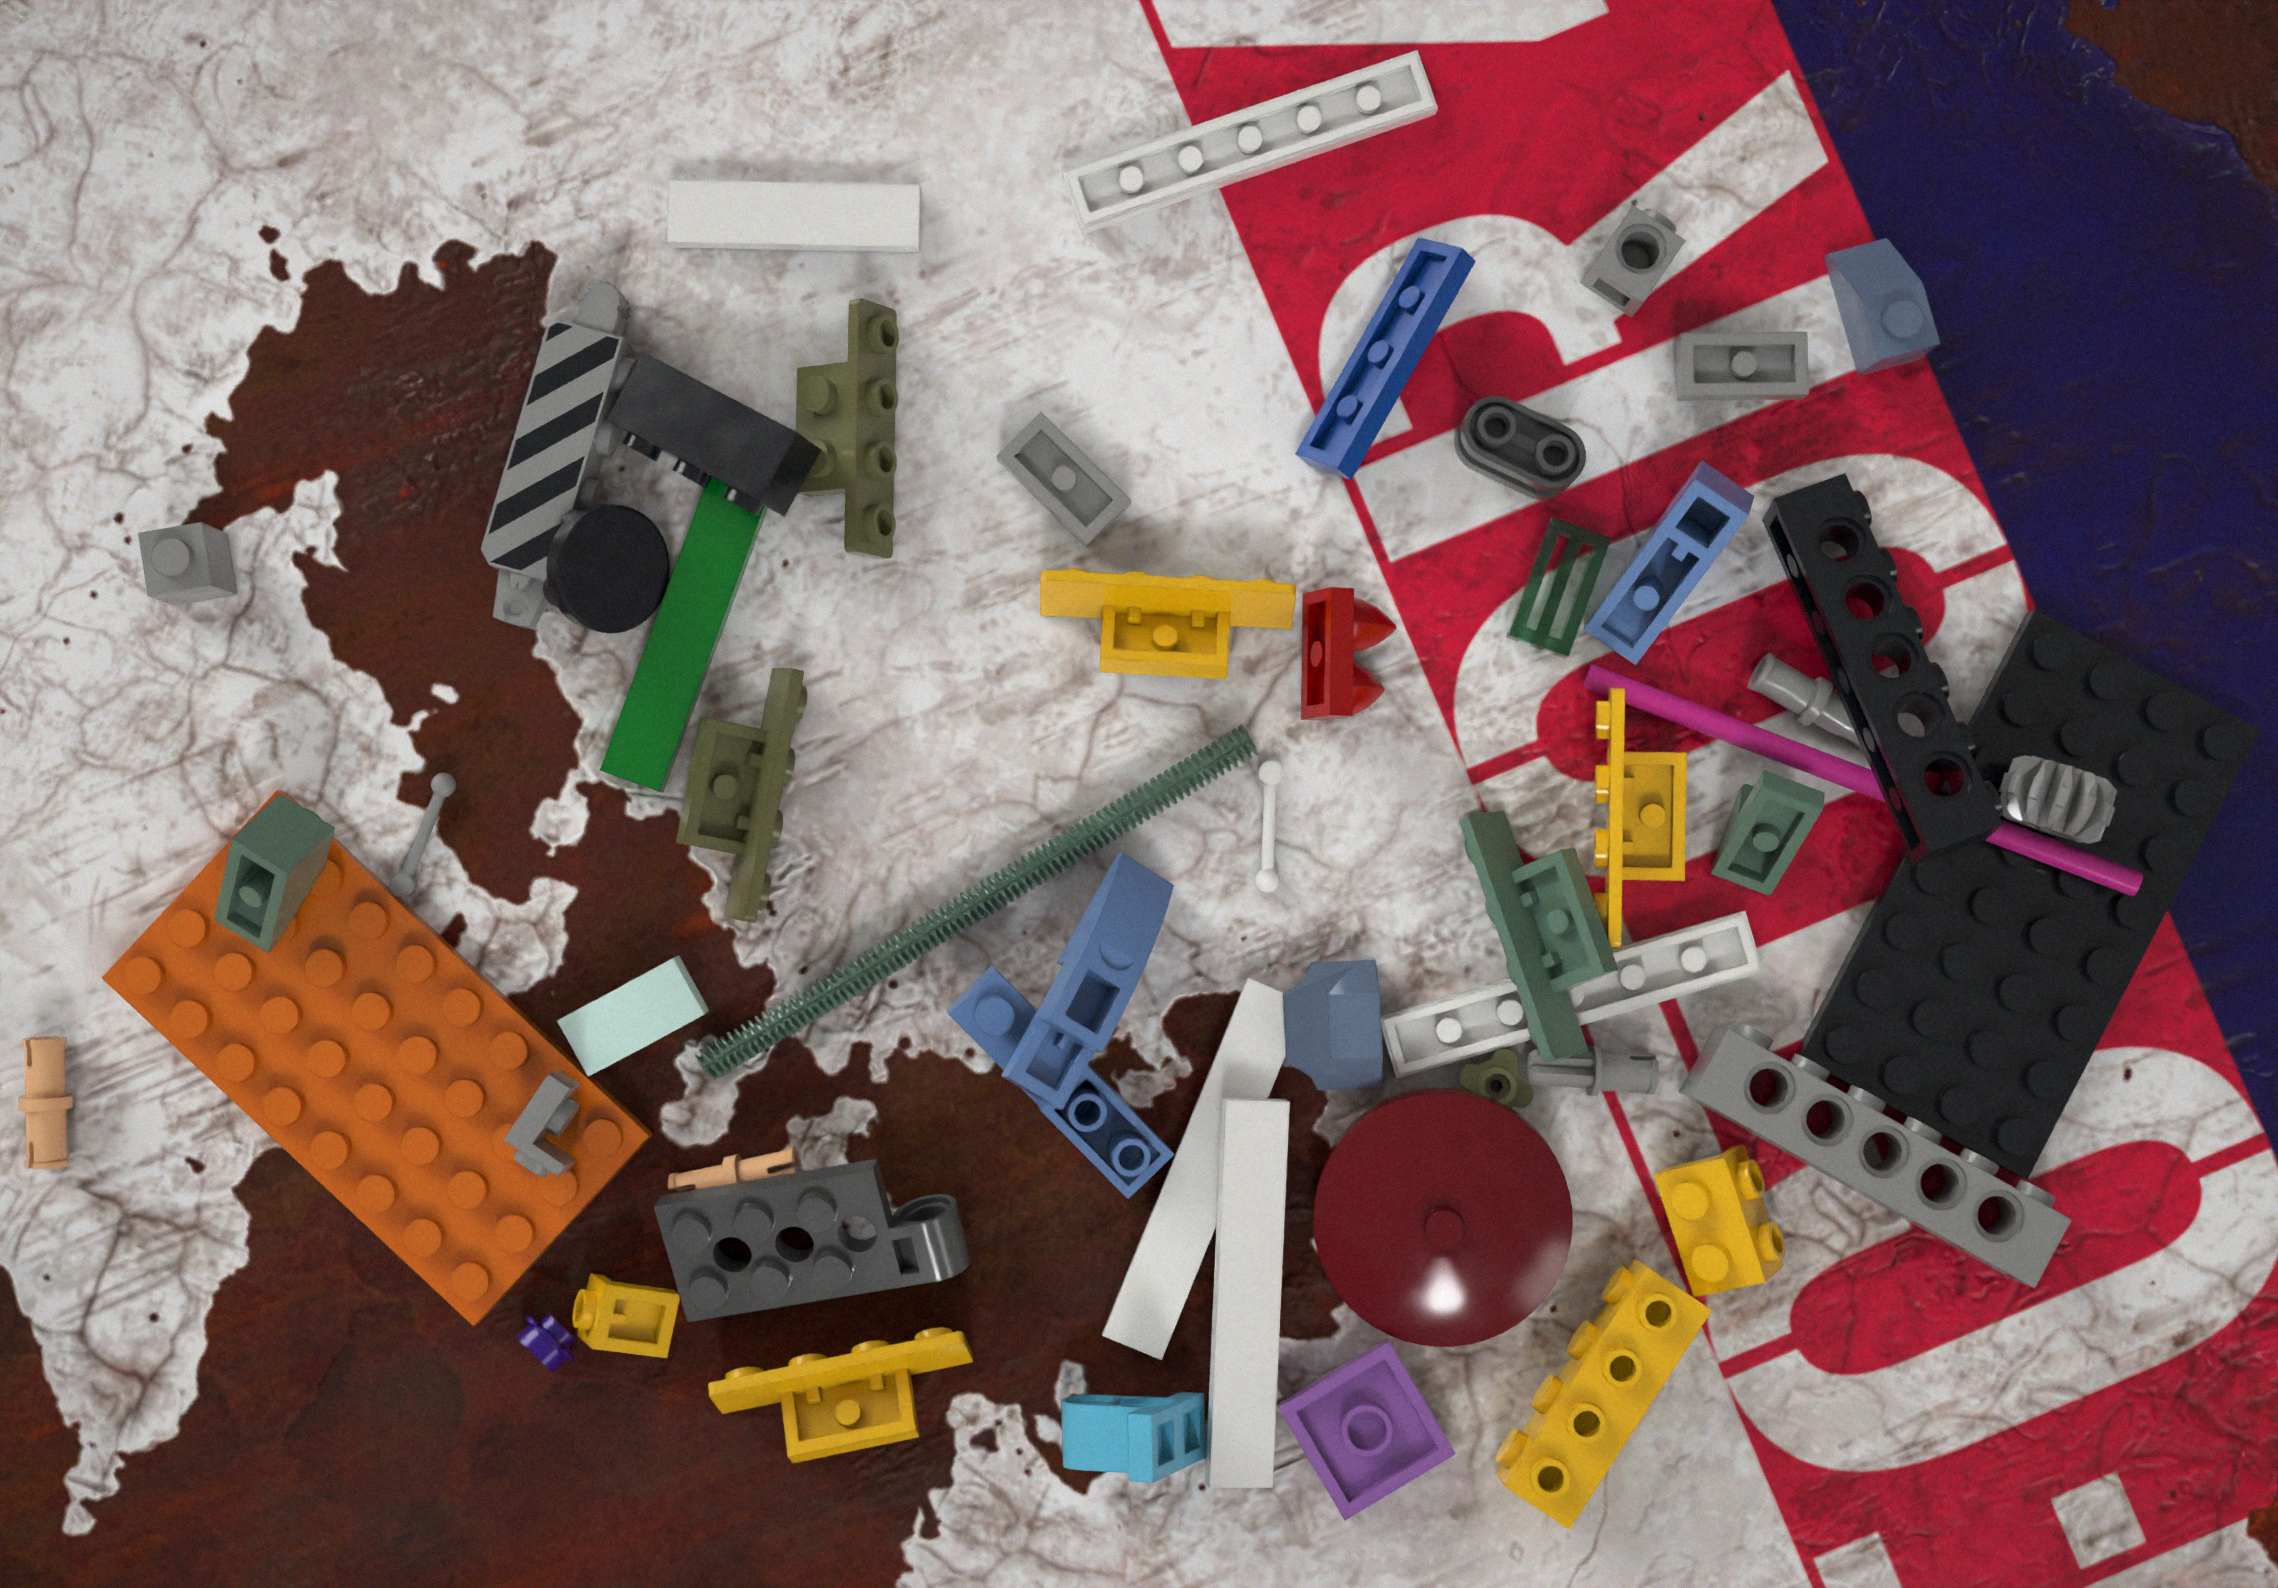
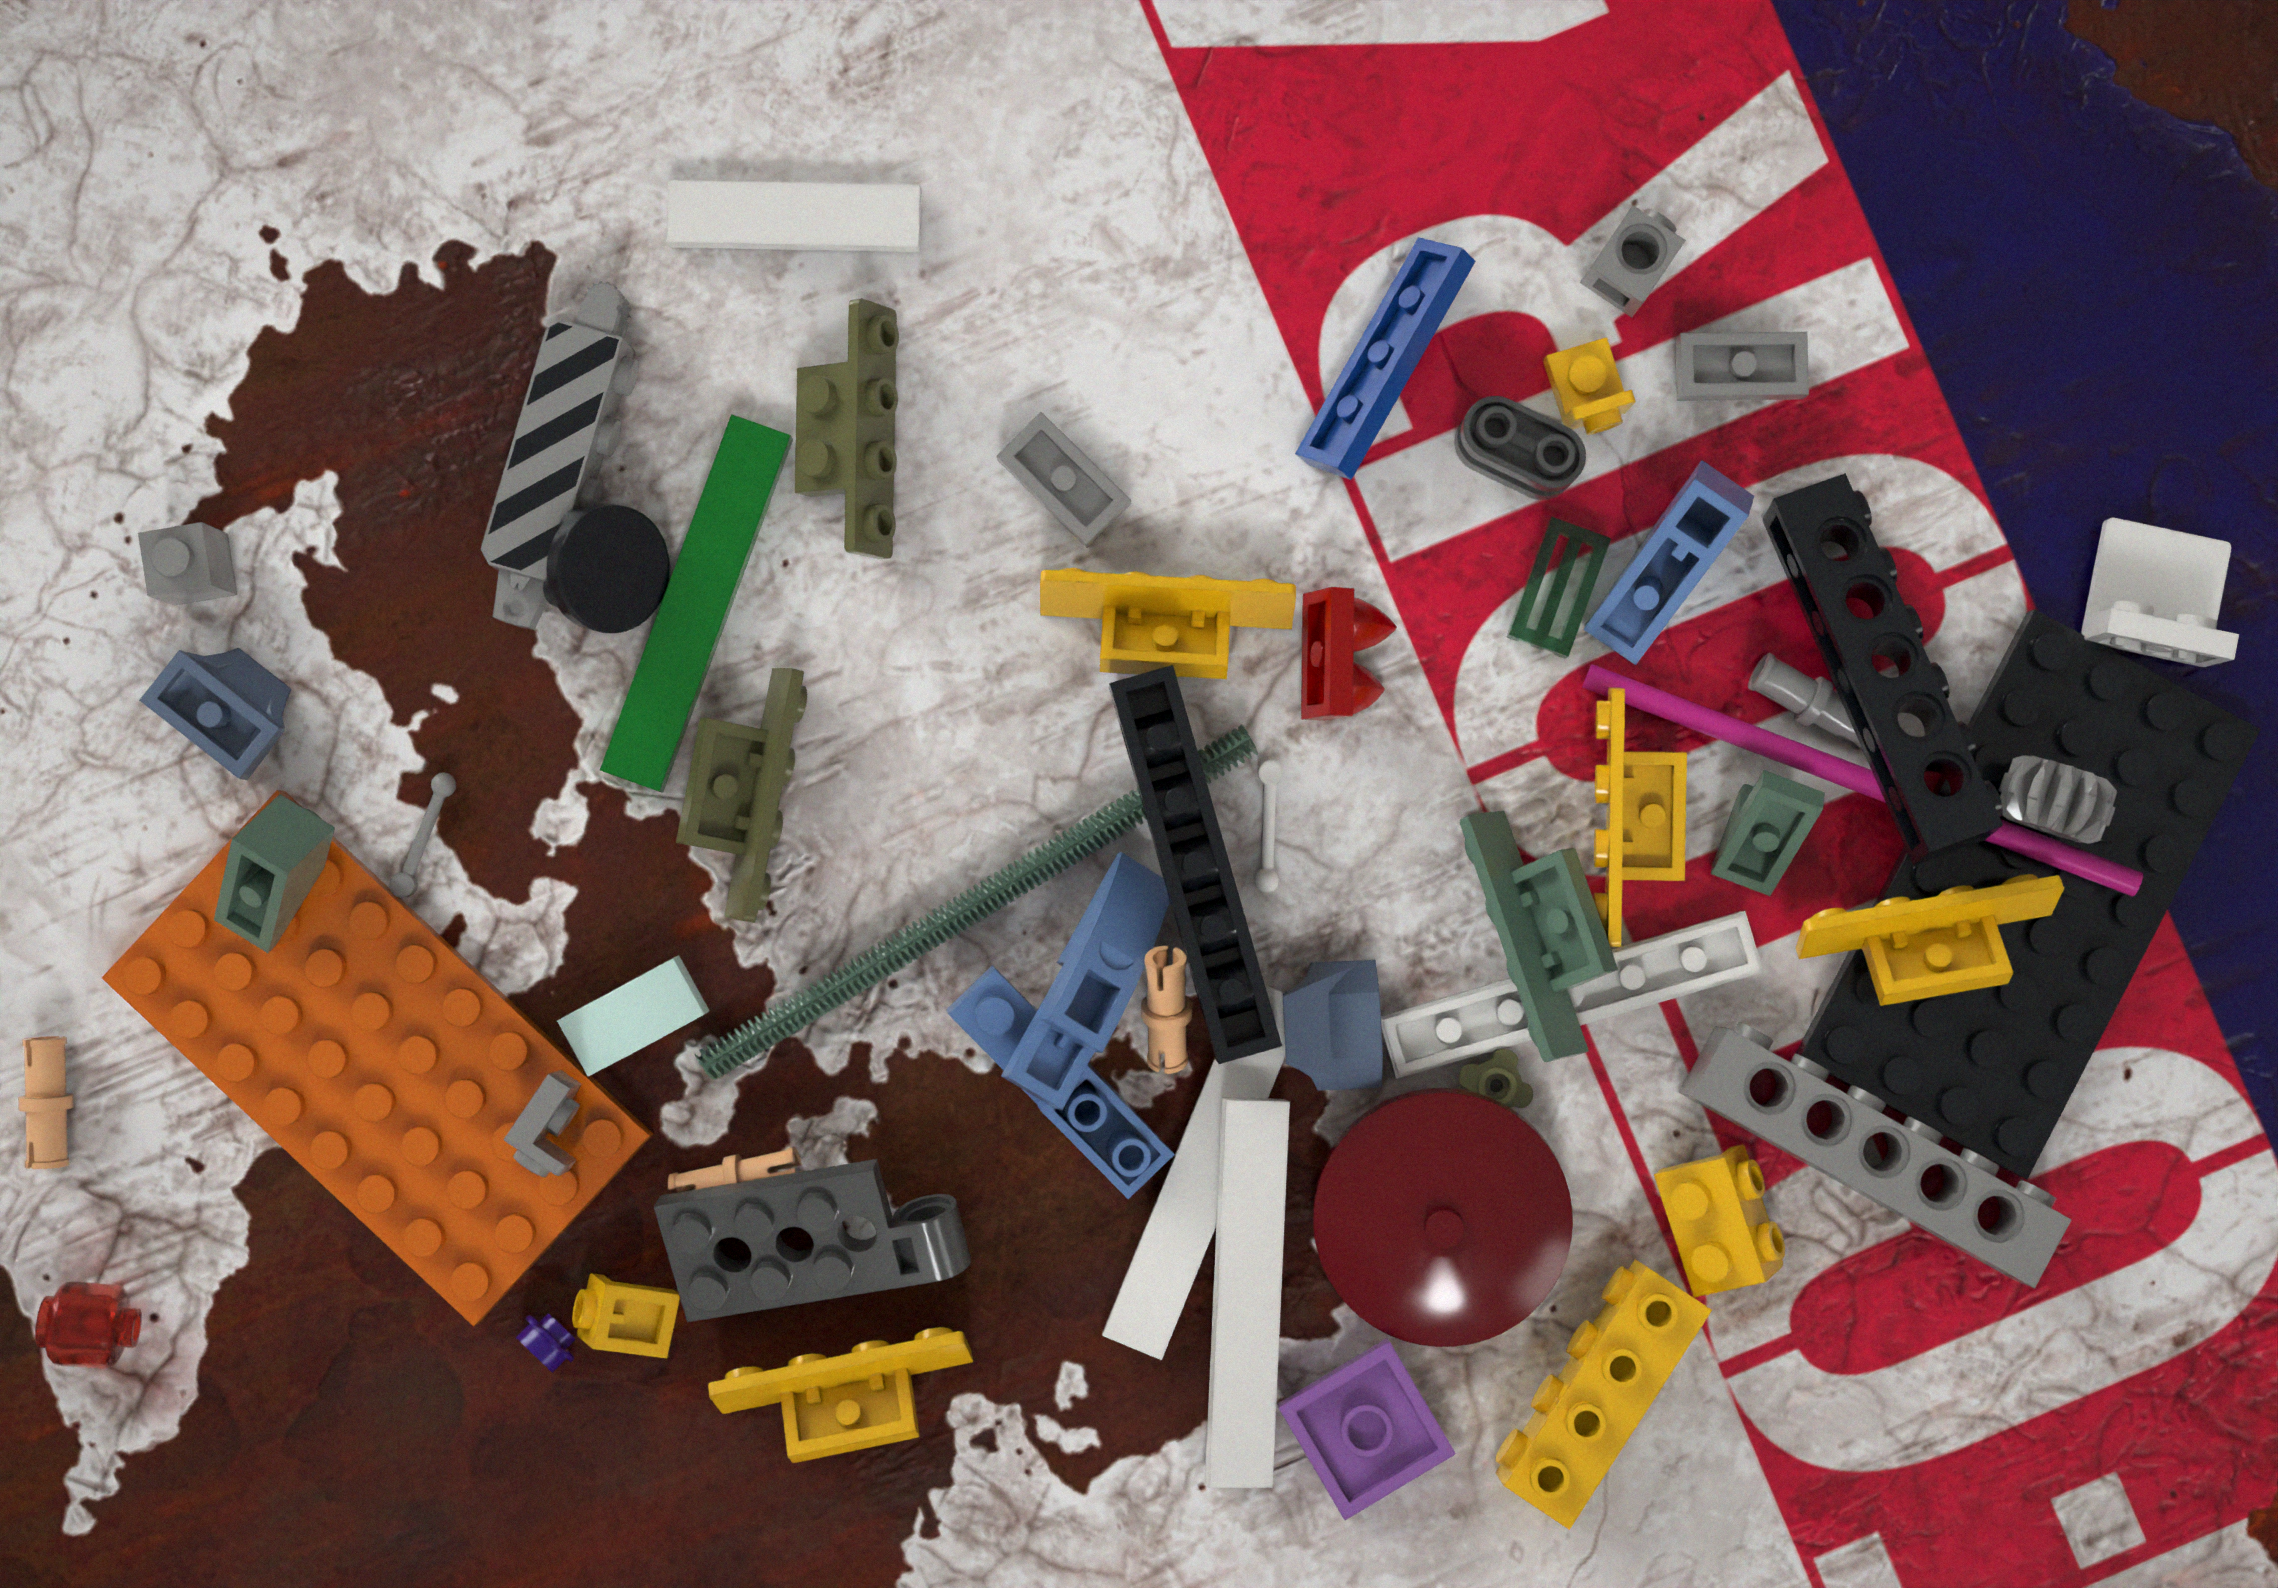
(87, 1324): none -> clear red head
(222, 706): none -> sand blue slope
(712, 437): black brick -> none
(1133, 1434): medium azure tile -> none
(1166, 1009): none -> light nougat pin
(1195, 865): none -> black brick
(1249, 142): white tile -> none
(1588, 387): none -> yellow bracket
(1596, 1071): light grey axle -> none
(1881, 306): sand blue slope -> none
(1933, 942): none -> yellow bracket
(2159, 594): none -> white bracket

